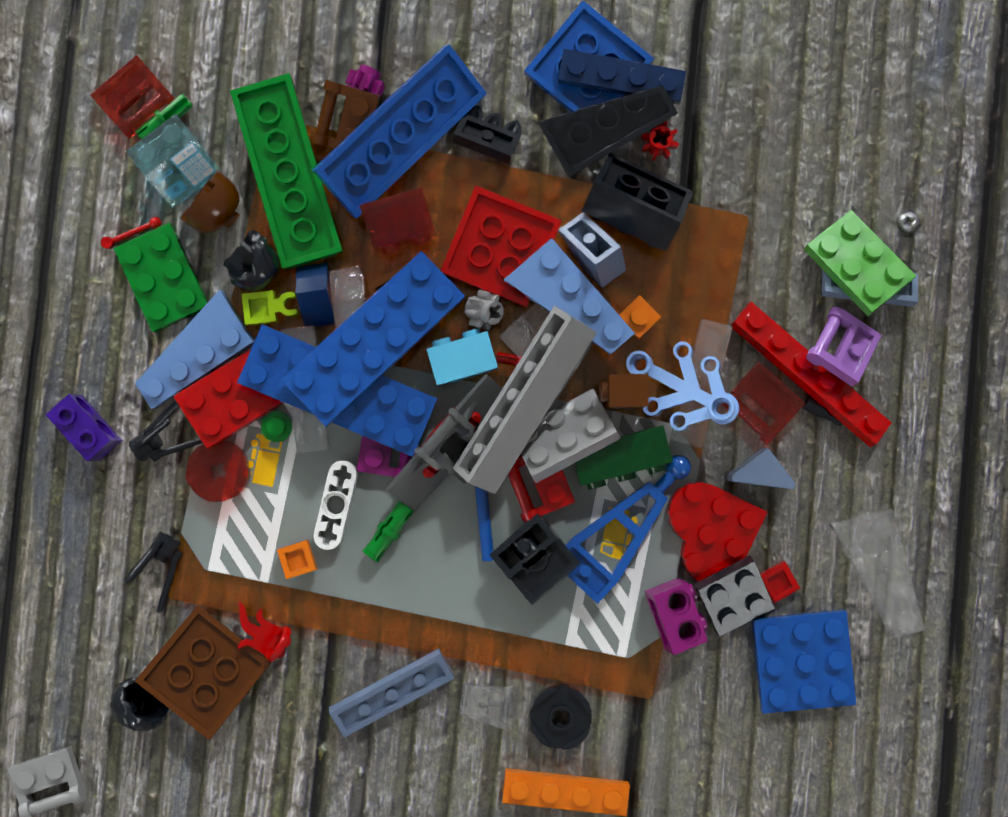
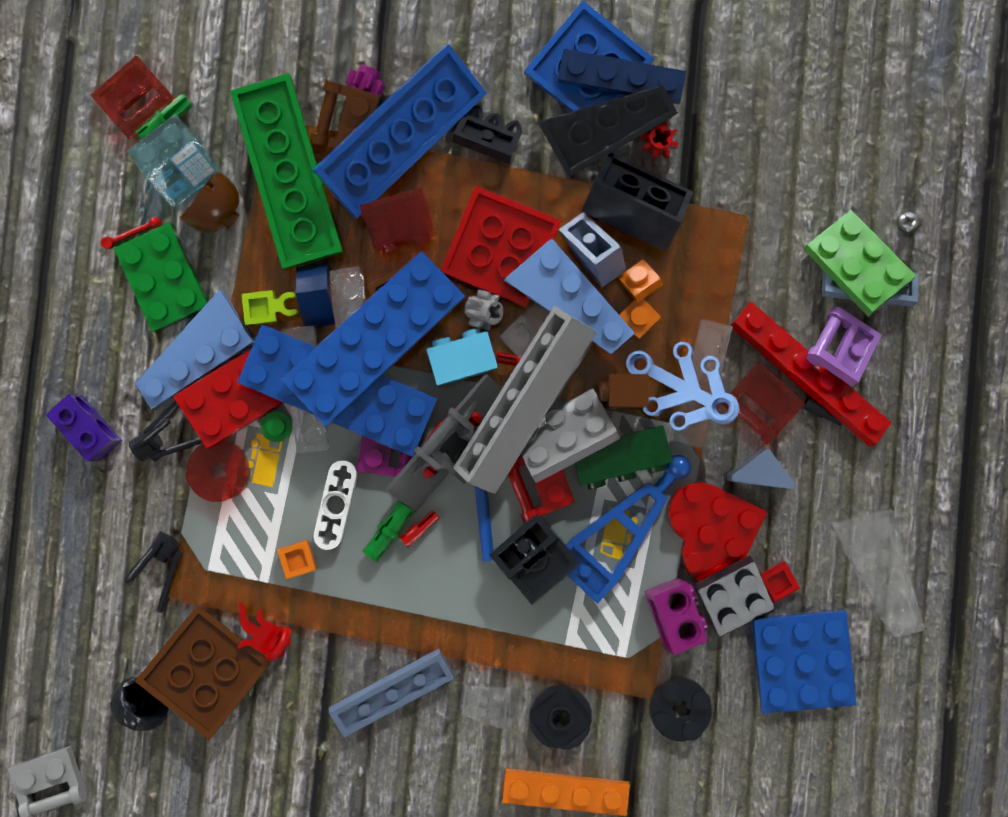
(252, 263): black hair -> none
(418, 530): none -> red pin
(640, 280): none -> orange plate
(696, 700): none -> black plate

